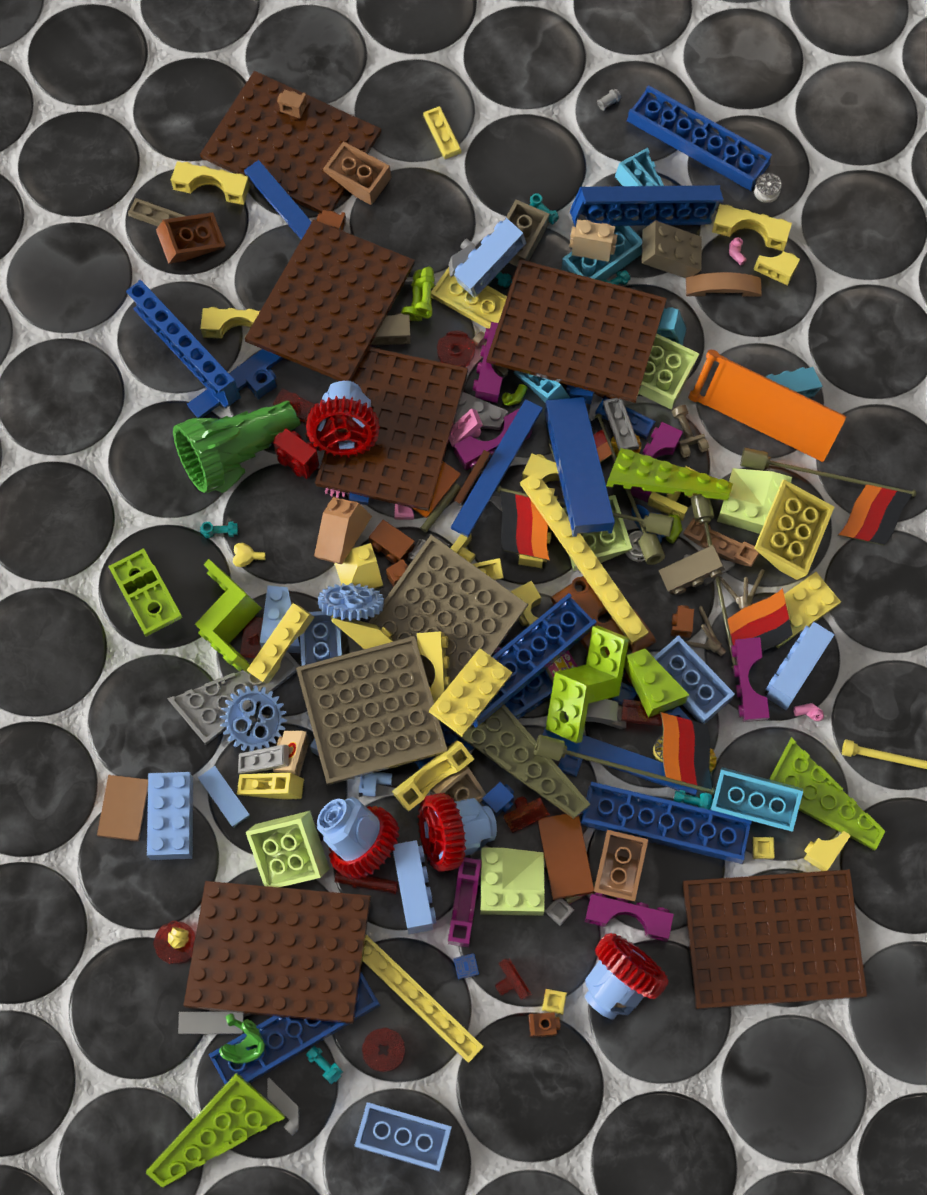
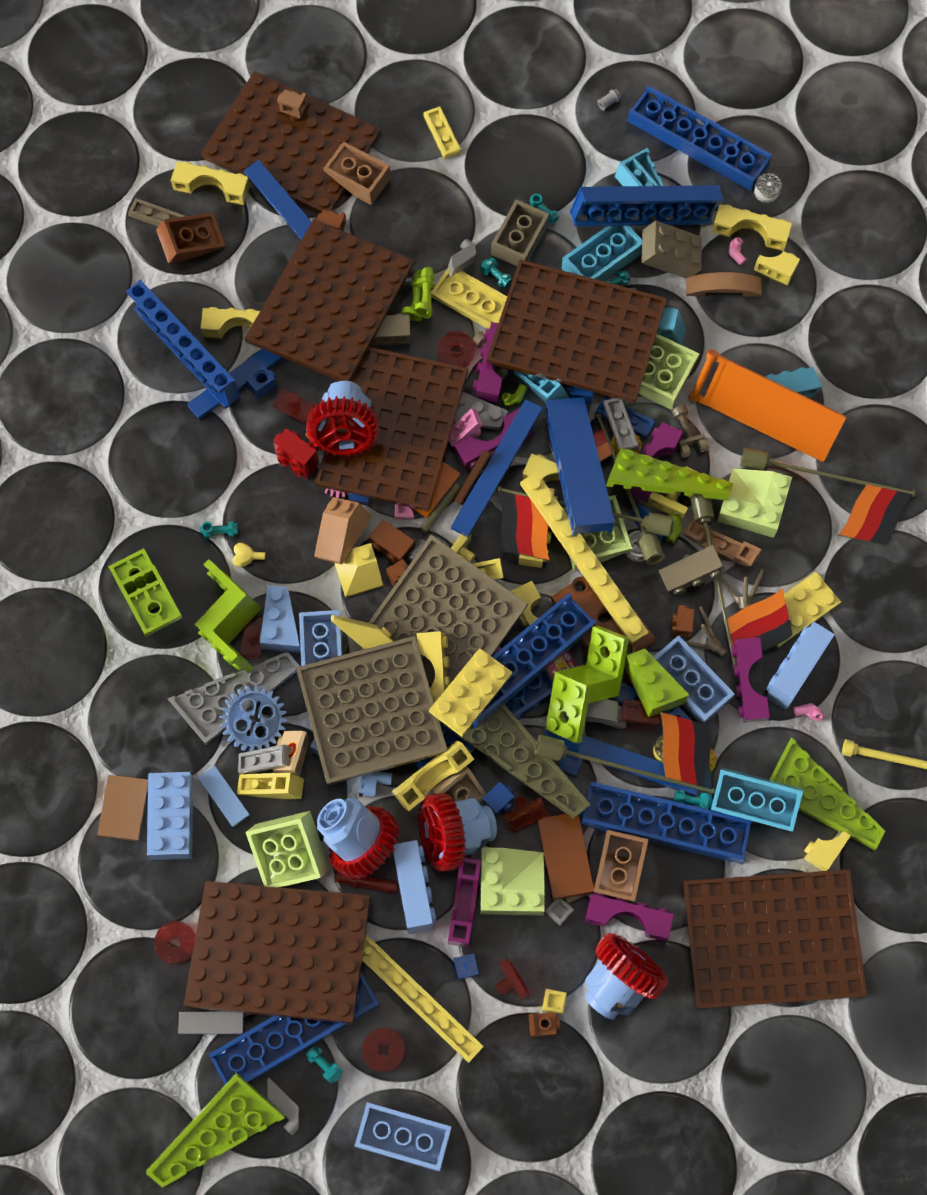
(178, 937): light yellow plate -> none
(216, 447): bright green cone -> none
(239, 1052): bright green helmet -> none
(287, 631): light yellow arch -> none
(350, 601): light blue gear -> none
(490, 257): light blue brick -> none
(593, 240): tan brick -> none
(763, 847): light yellow tile -> none
(793, 530): light yellow slope -> none

